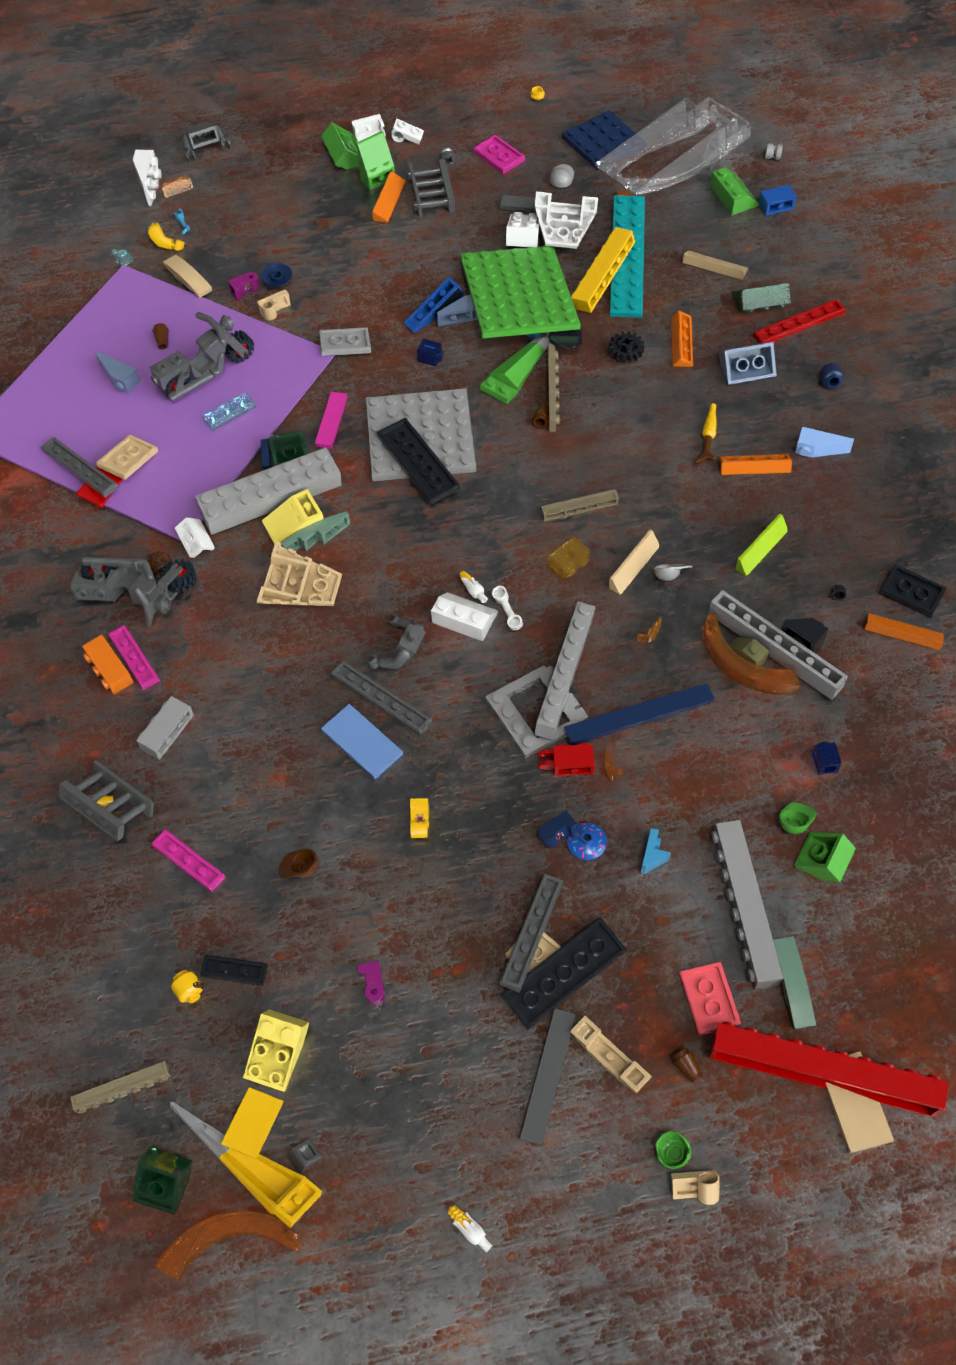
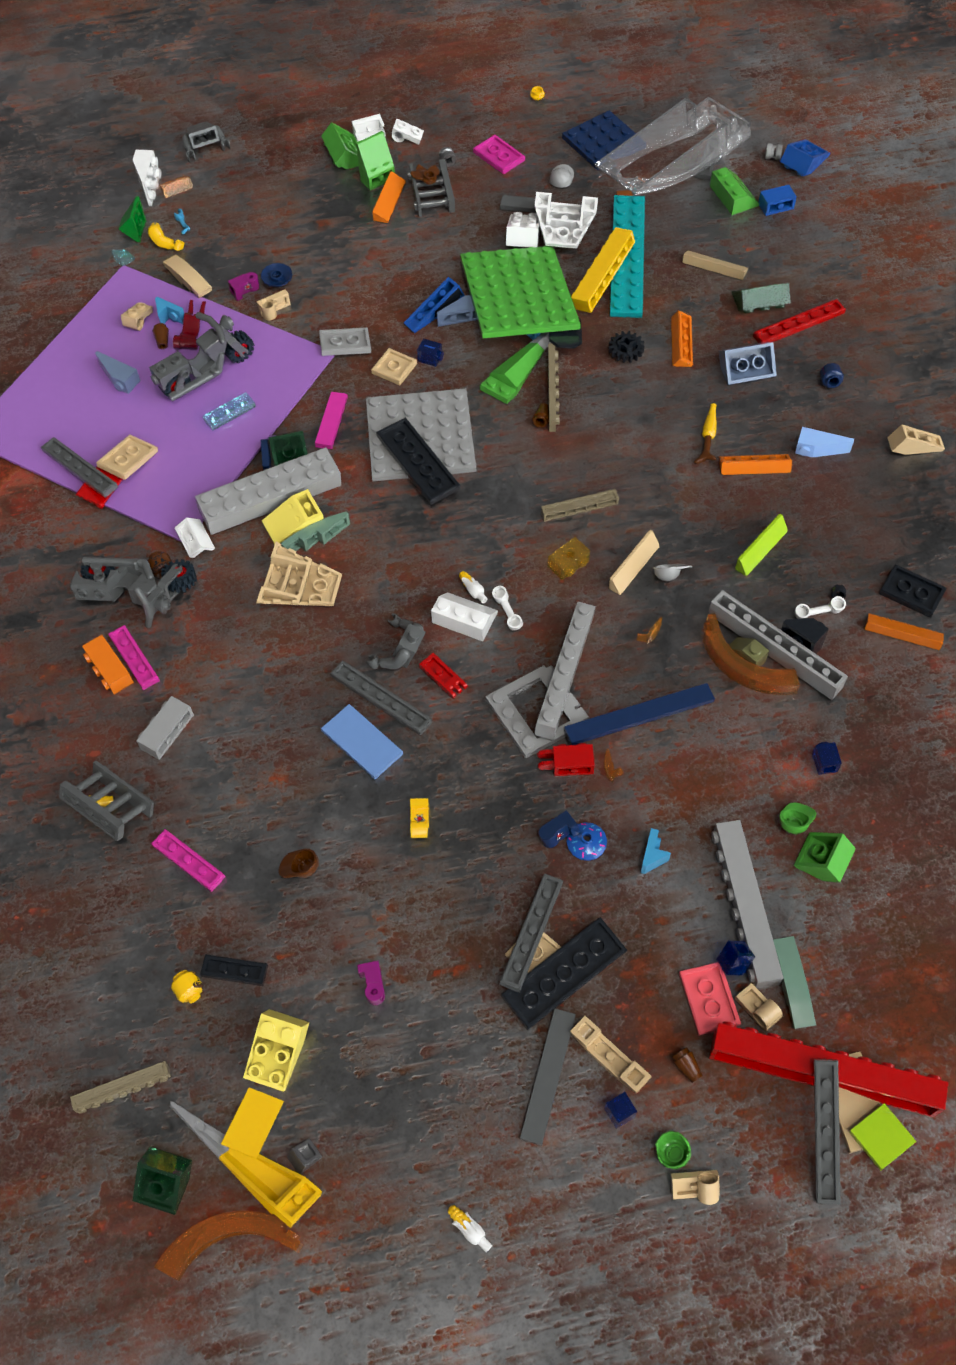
(133, 220): none -> green slope
(135, 316): none -> tan plate
(169, 310): none -> dark azure slope
(190, 330): none -> dark red flag
(394, 366): none -> tan tile
(428, 176): none -> reddish brown plate
(442, 675): none -> red hinge
(620, 1110): none -> clear blue brick
(735, 958): none -> clear blue brick
(763, 1011): none -> tan plate
(803, 157): none -> blue slope
(827, 1131): none -> dark grey tile
(835, 606): none -> white bar
(882, 1136): none -> lime tile
(914, 441): none -> tan slope

